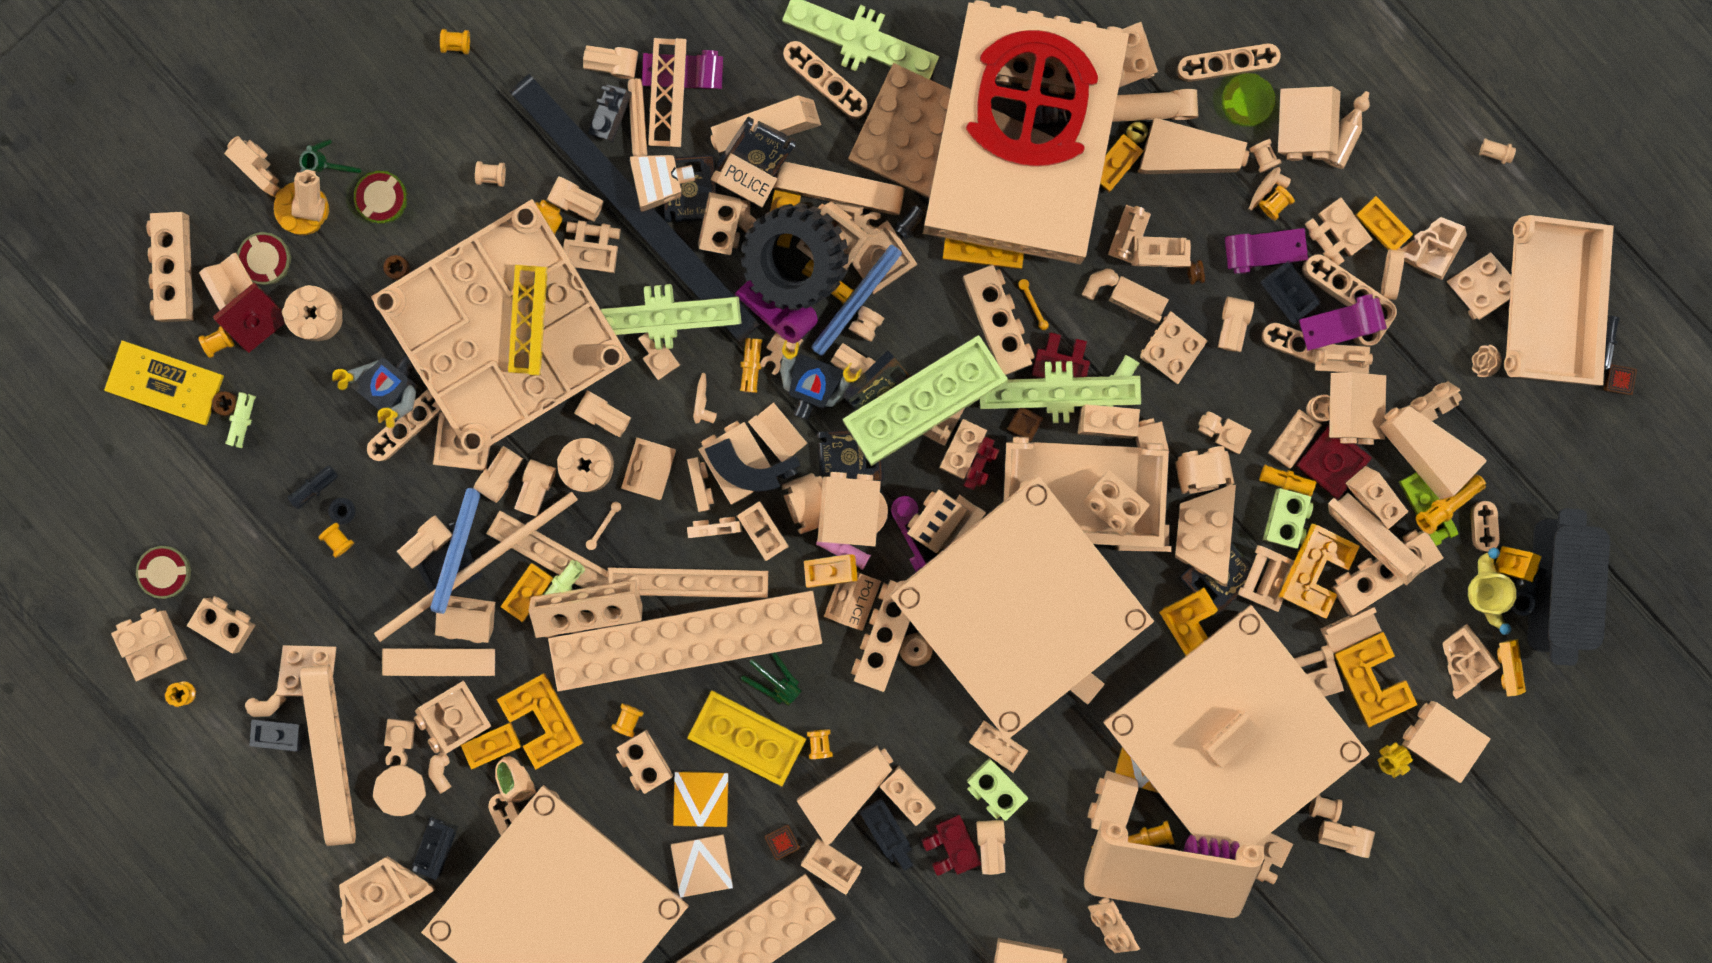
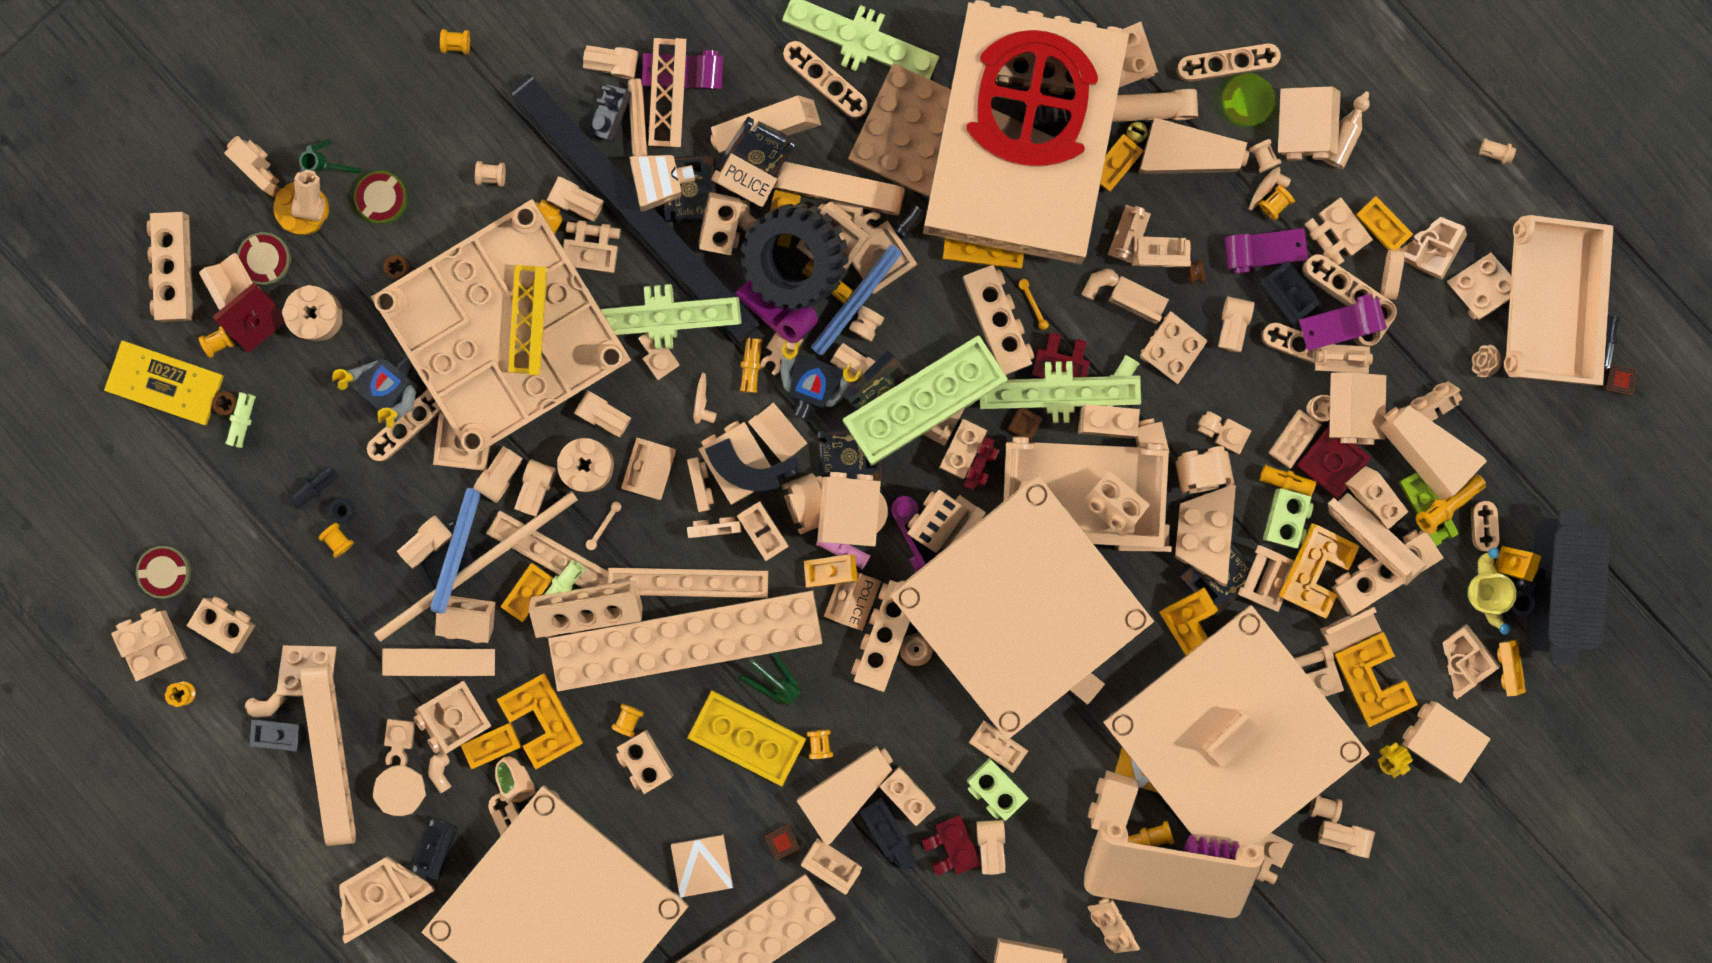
(701, 799): light orange tile -> none

